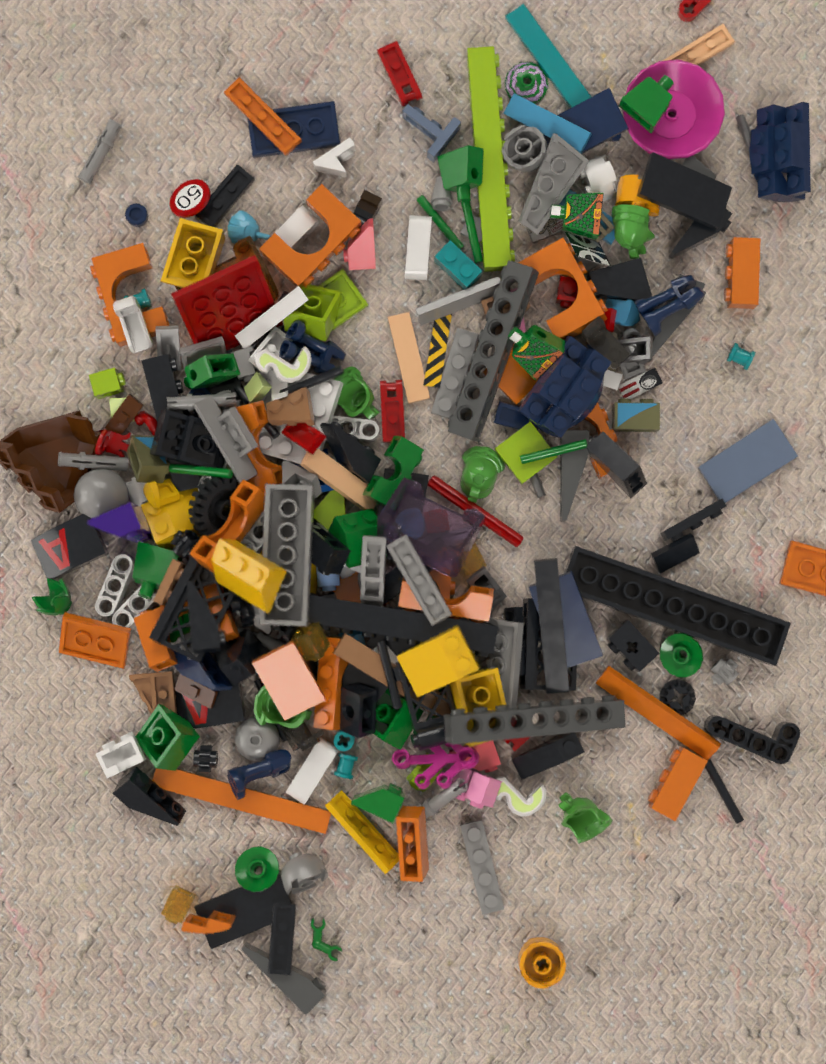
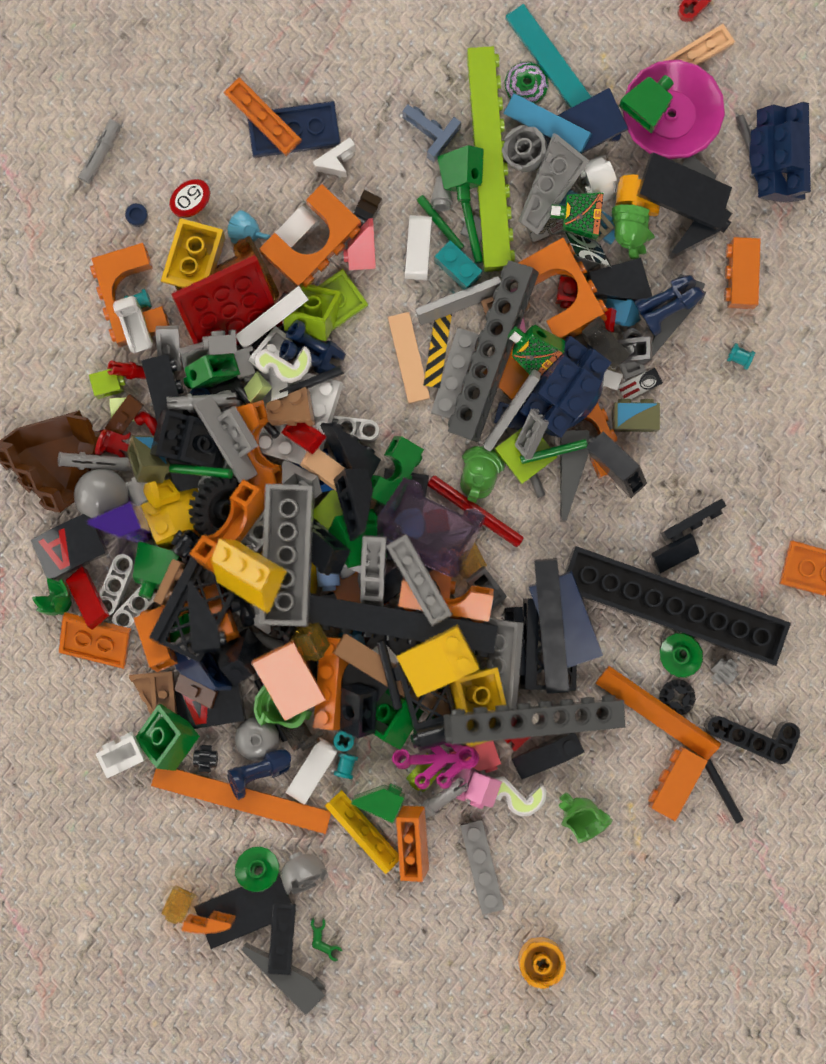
(87, 598): none -> red tile
(129, 370): none -> red pin
(145, 796): black slope -> none
(220, 343): none -> light grey brick
(225, 196): black tile -> none
(355, 495): none -> black slope
(356, 394): bright green helmet -> none
(392, 410): red plate -> none
(399, 73): red plate -> none
(512, 409): none -> light grey tile
(531, 434): none -> light grey tile
(626, 634): black brick -> none
(747, 461): sand blue tile -> none

